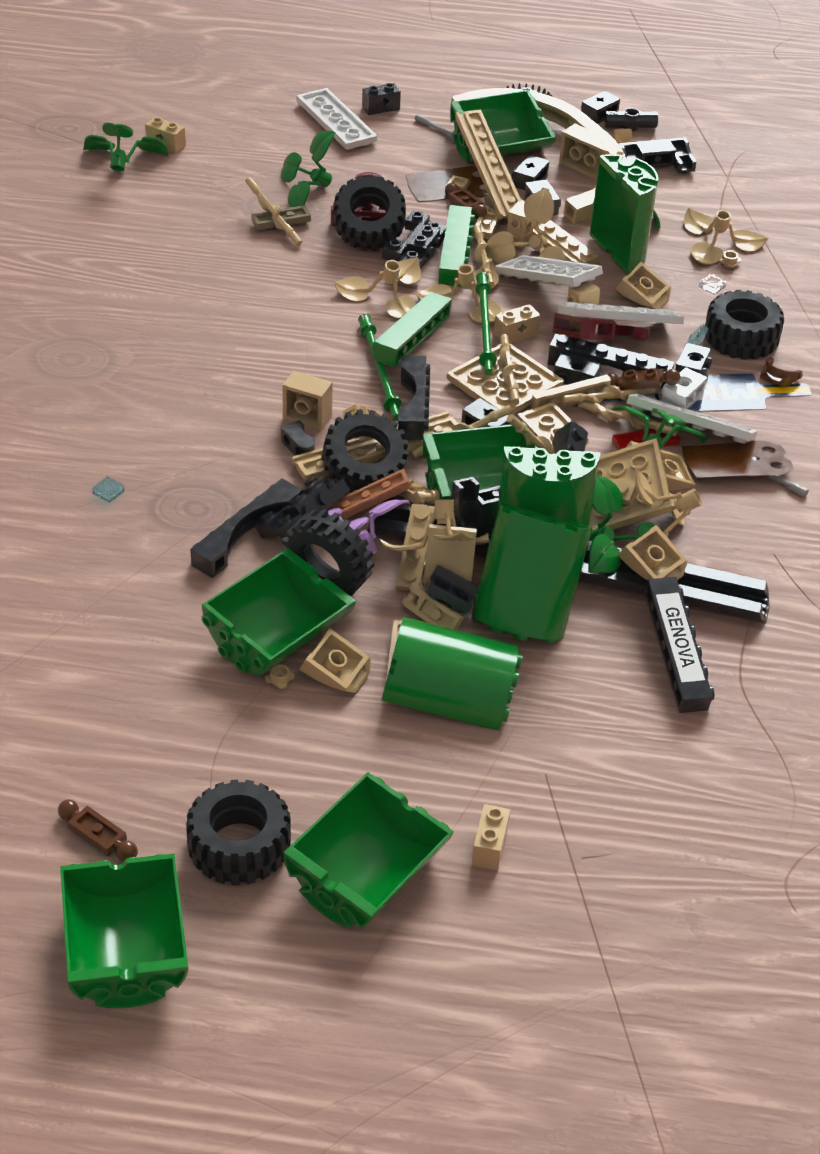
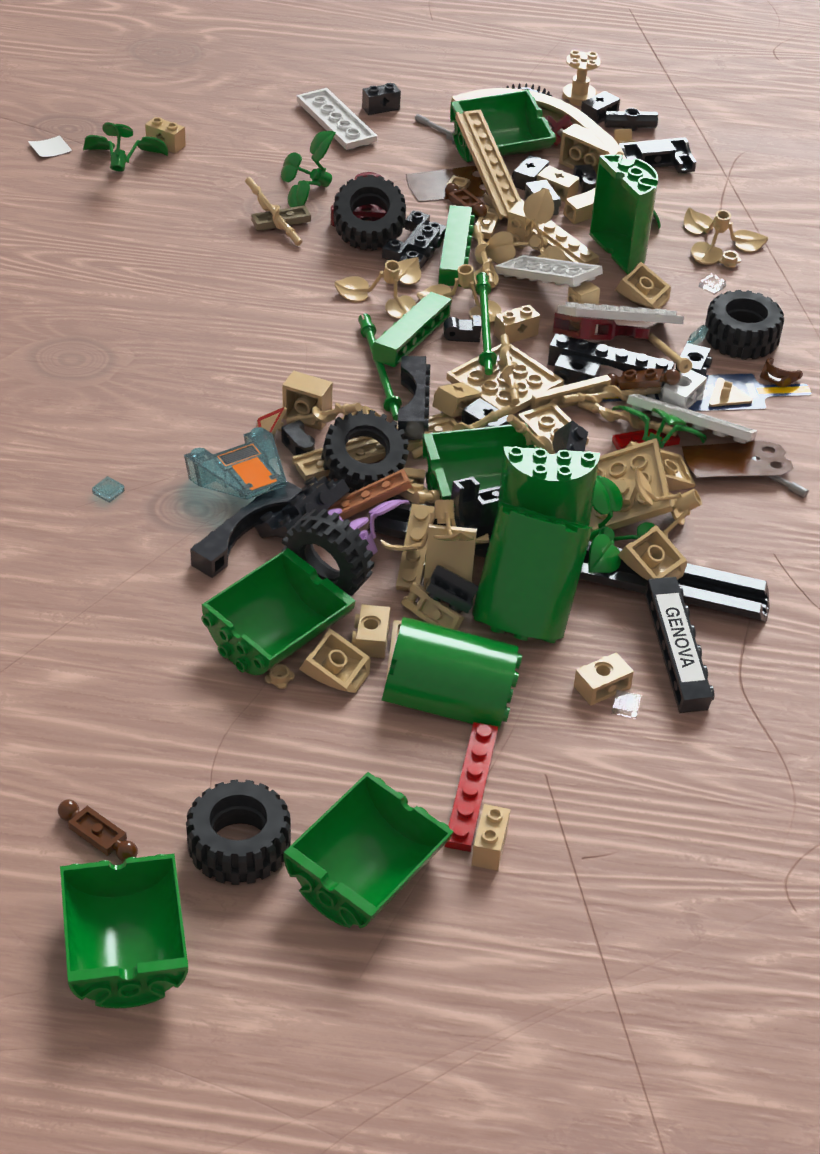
(50, 147): none -> white sticker
(241, 470): none -> clear light blue wedge
(272, 420): none -> tan piece
(325, 416): none -> tan piece
(372, 630): none -> tan brick
(416, 474): none -> tan tile
(454, 397): none -> tan brick
(462, 330): none -> black leg
(472, 786): none -> plate
(563, 123): none -> dark red hips
(563, 183): none -> tan brick
(580, 88): none -> tan piece
(586, 175): none -> black leg
(603, 678): none -> tan brick
(626, 704): none -> clear tile
(684, 365): none -> tan bar
(727, 394): none -> piece

